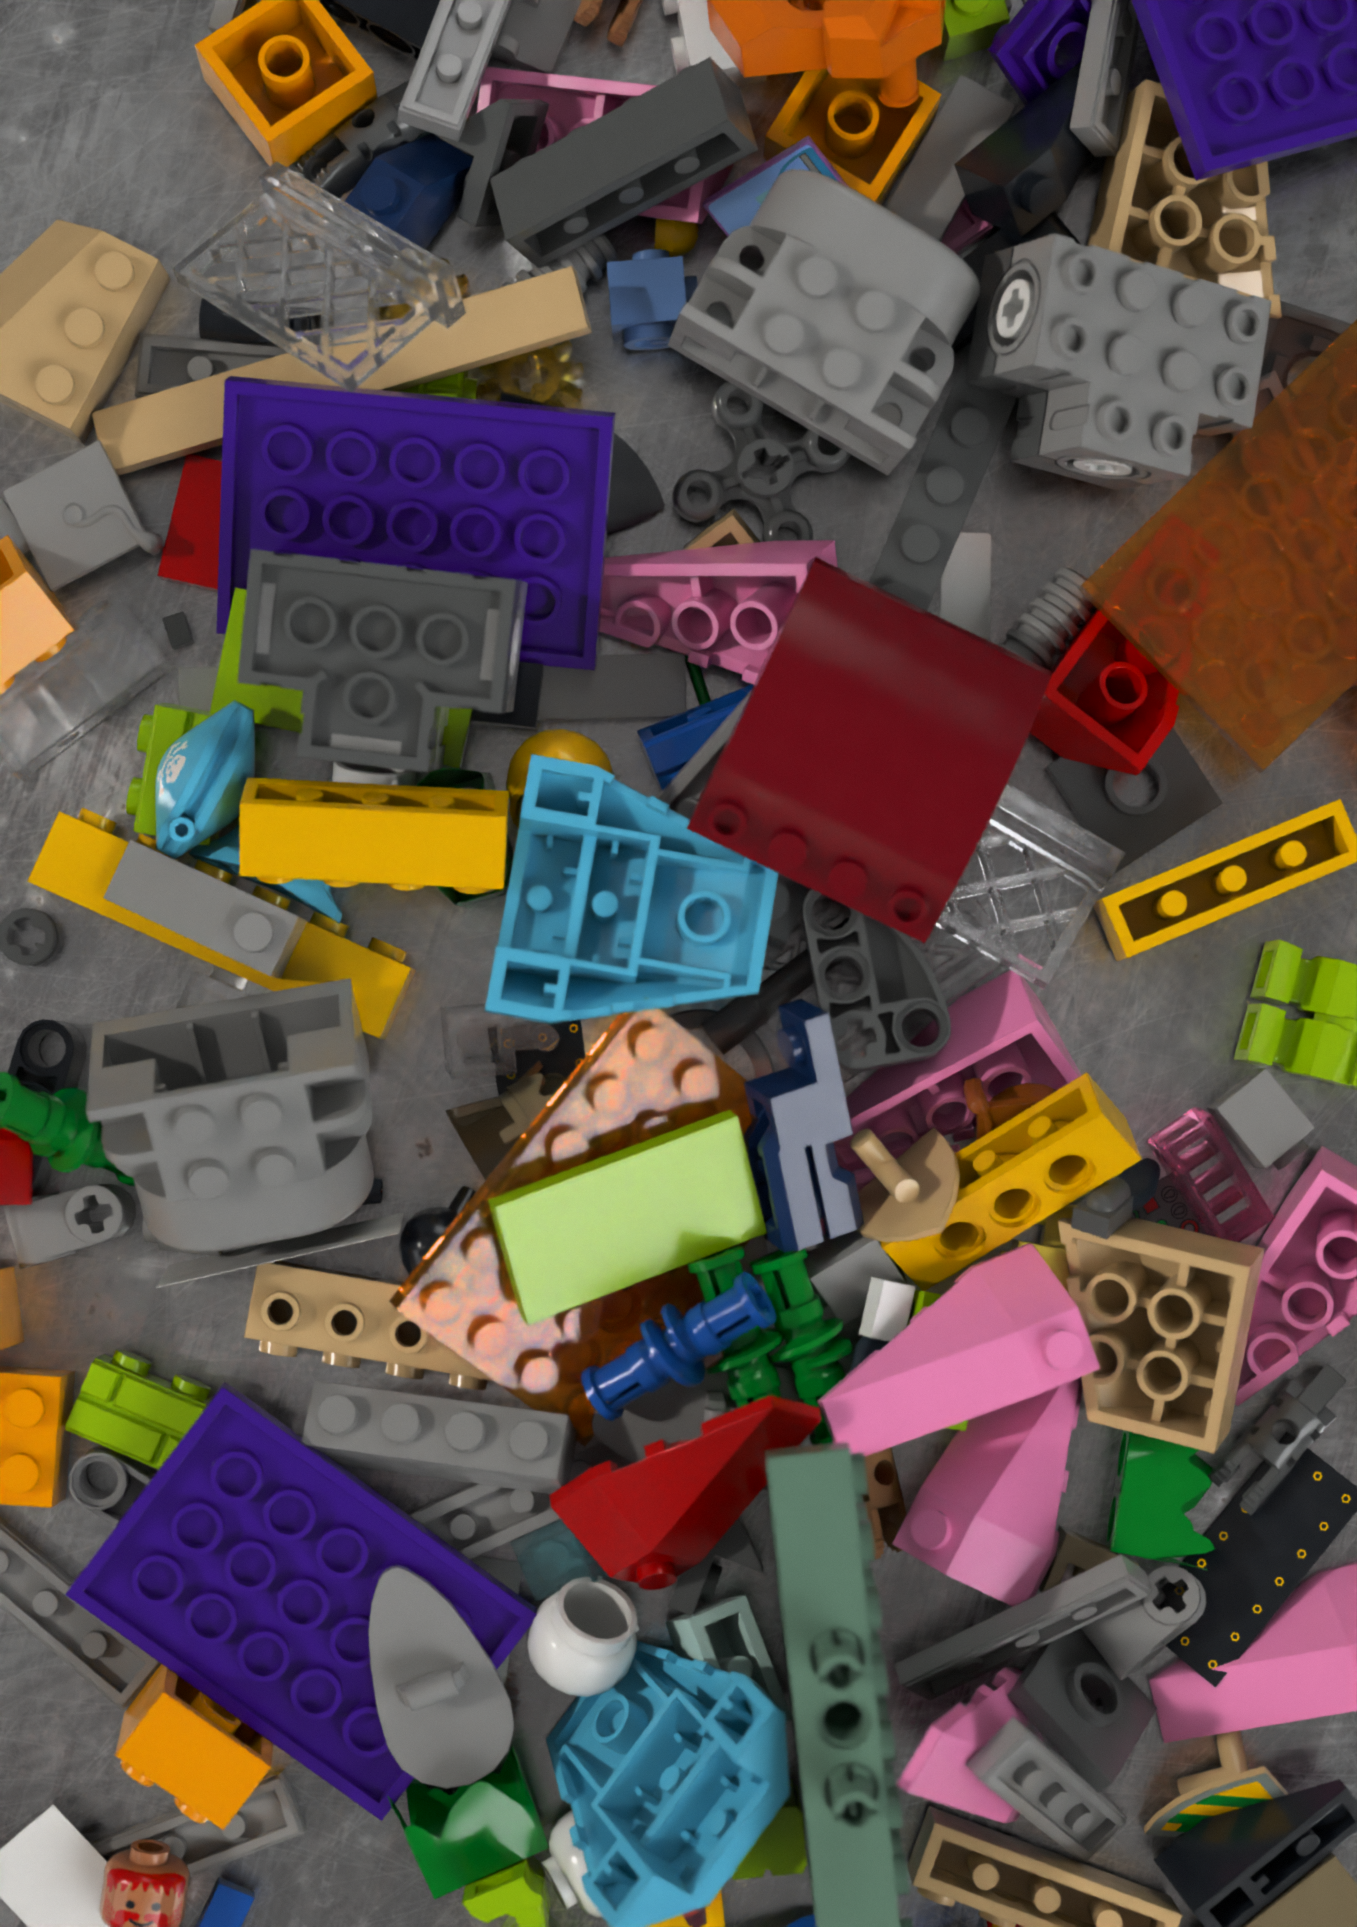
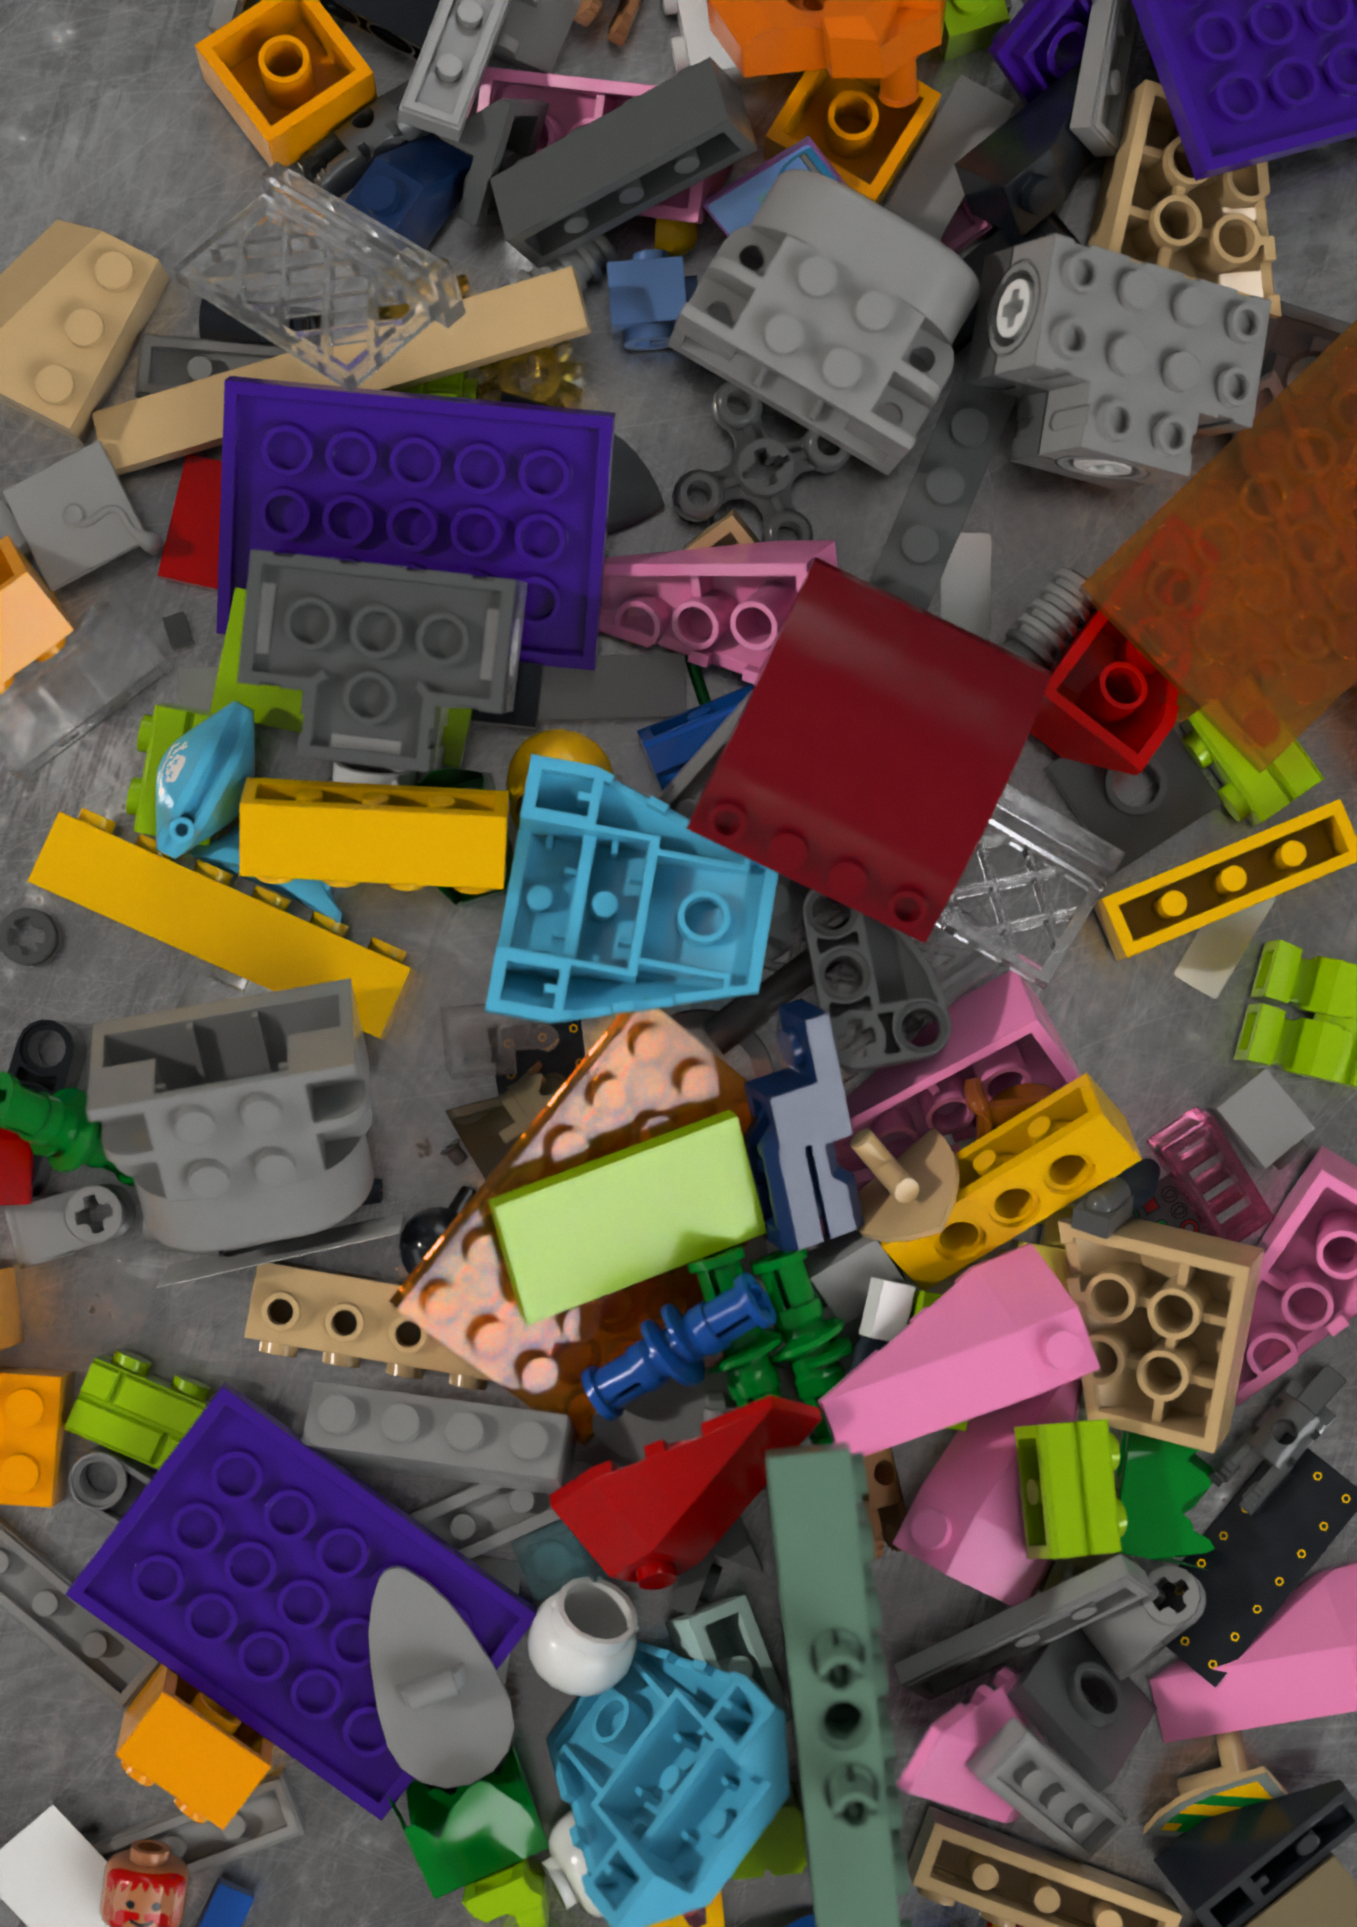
(205, 909): light grey slope -> none
(454, 1152): none -> light grey piece
(1069, 1489): none -> lime brick
(1219, 949): none -> white sticker
(1244, 789): none -> lime brick

